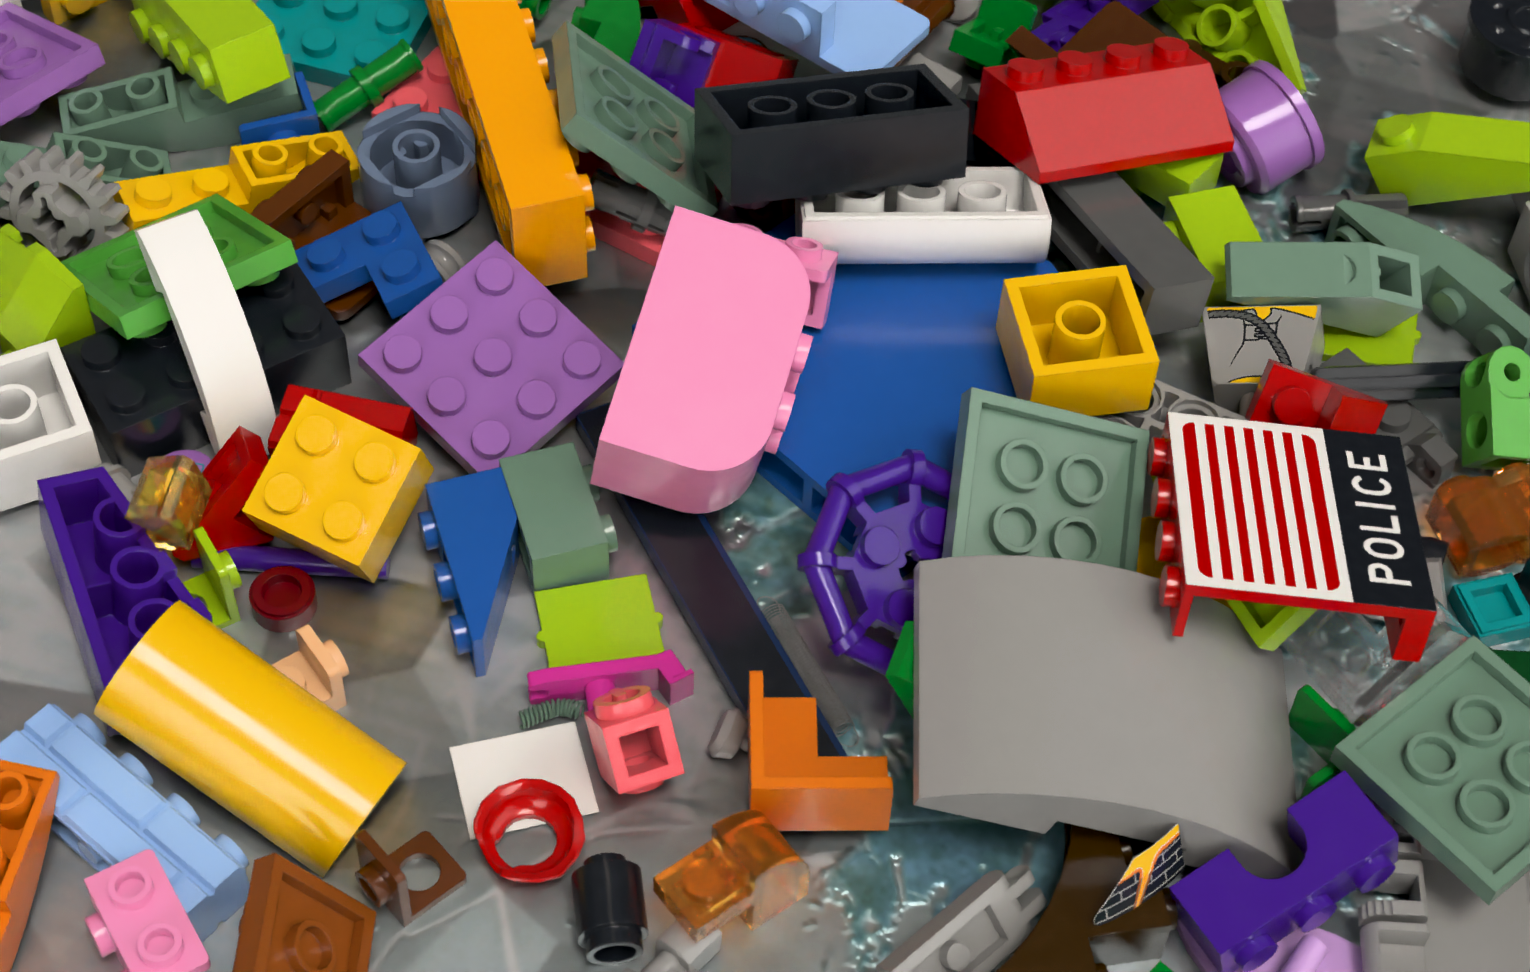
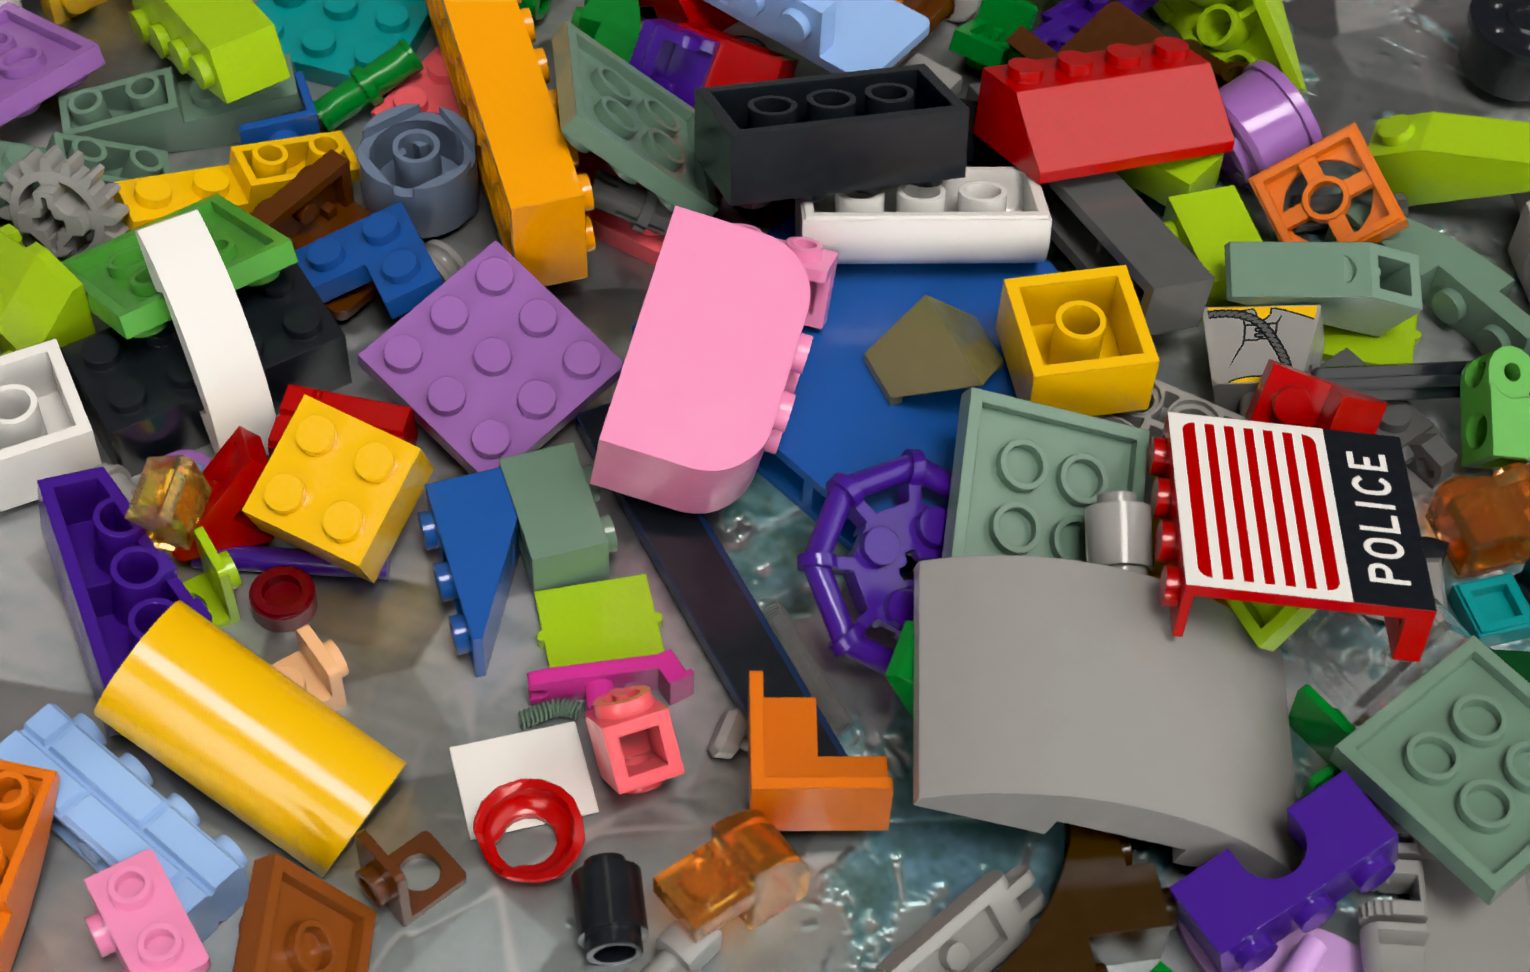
(932, 352): none -> olive slope
(1119, 532): none -> light grey brick
(1145, 877): sticker -> none
(1342, 146): none -> orange piece

